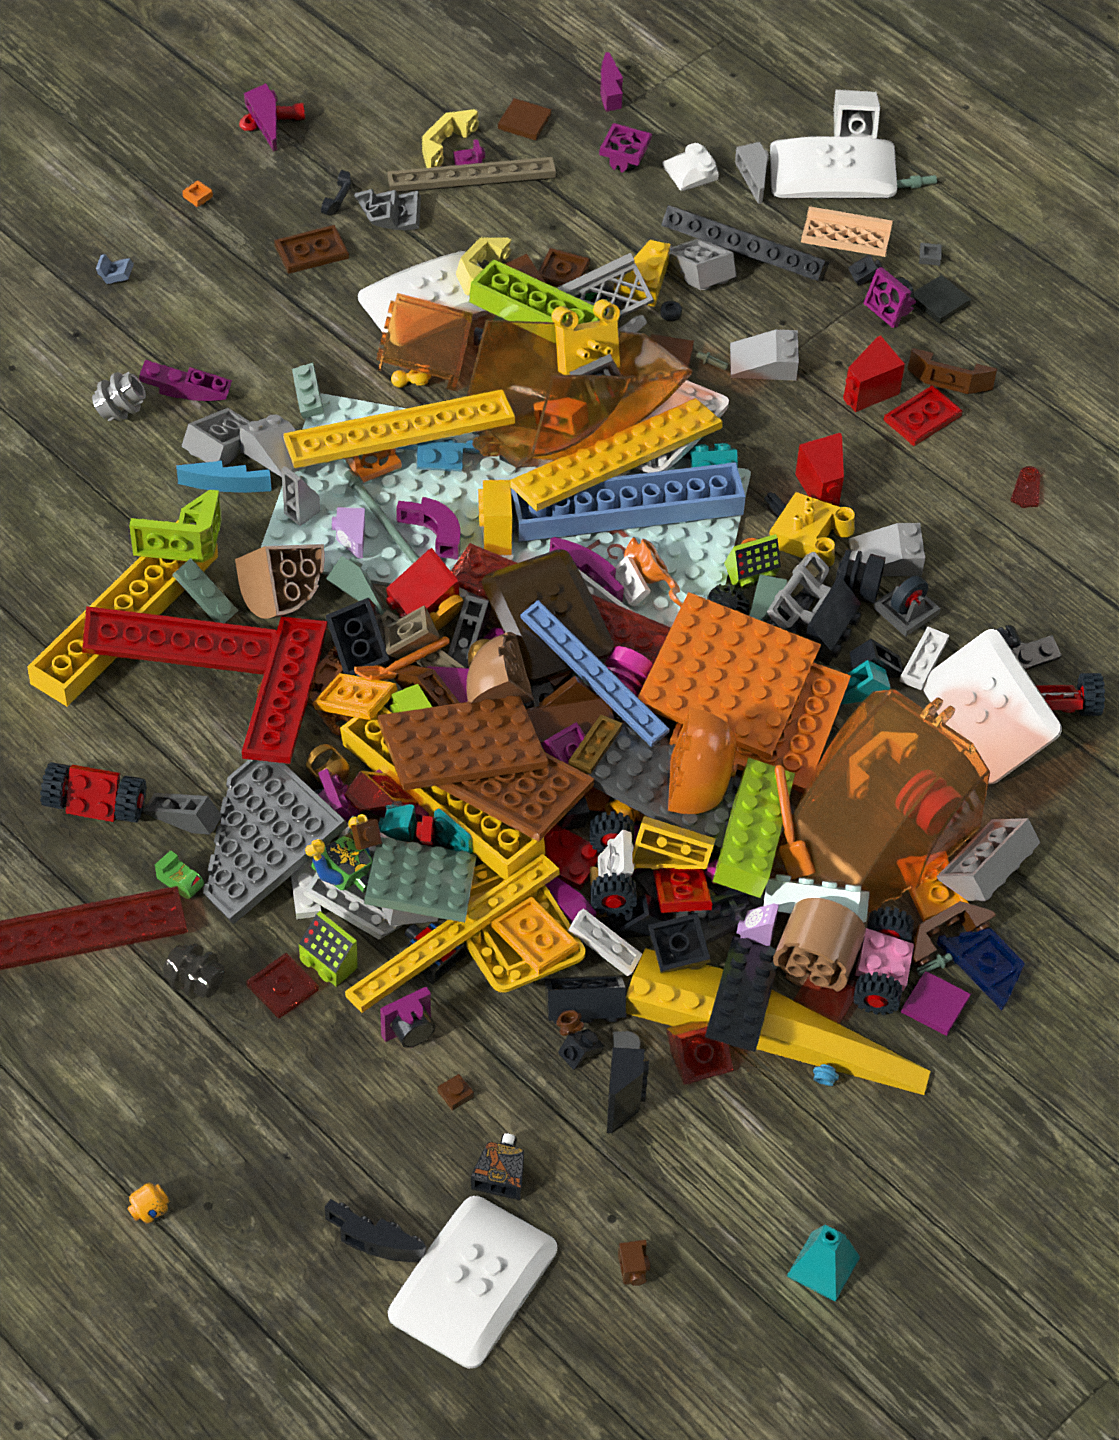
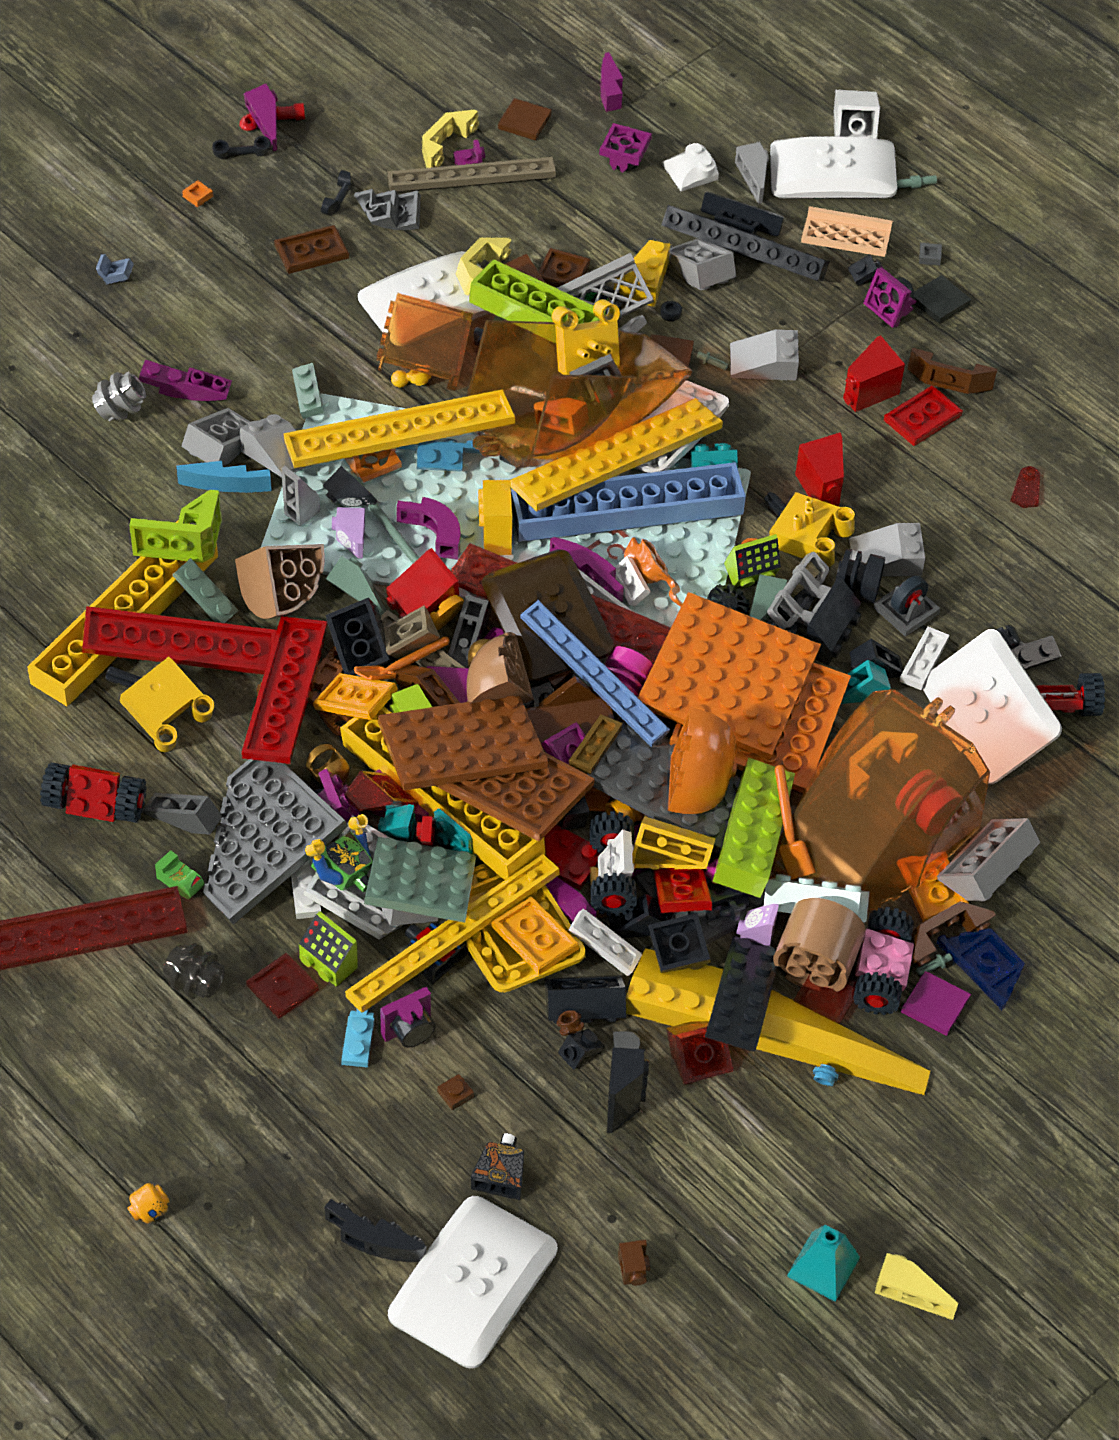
(160, 699): none -> yellow piece
(260, 148): none -> black bar
(347, 490): none -> black slope
(358, 1039): none -> medium azure hinge
(366, 834): reddish brown plate -> none
(741, 215): none -> black bracket
(910, 1285): none -> light yellow slope

